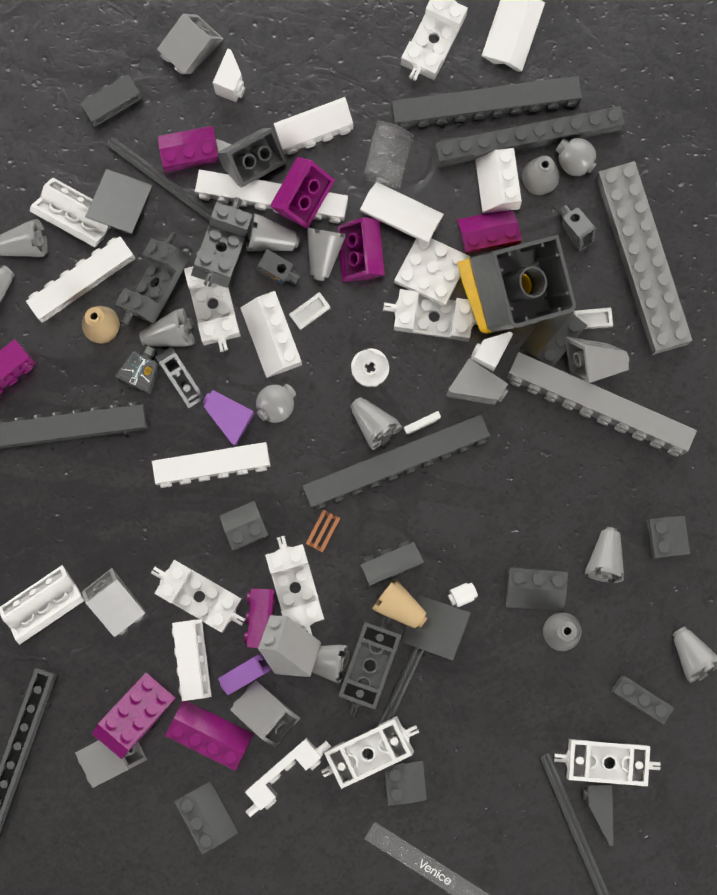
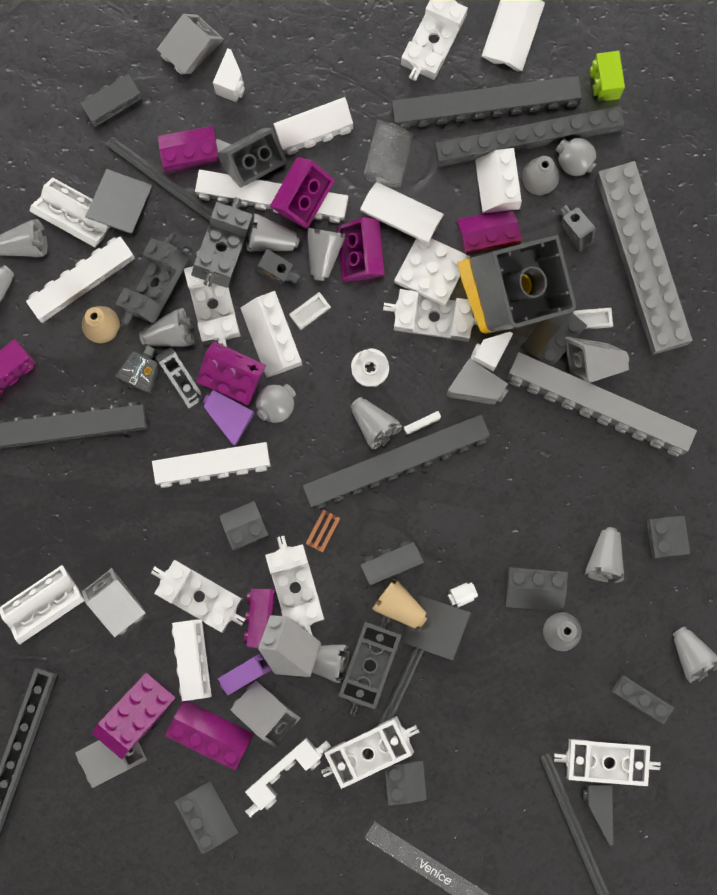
(230, 373): none -> magenta piece
(607, 76): none -> lime brick

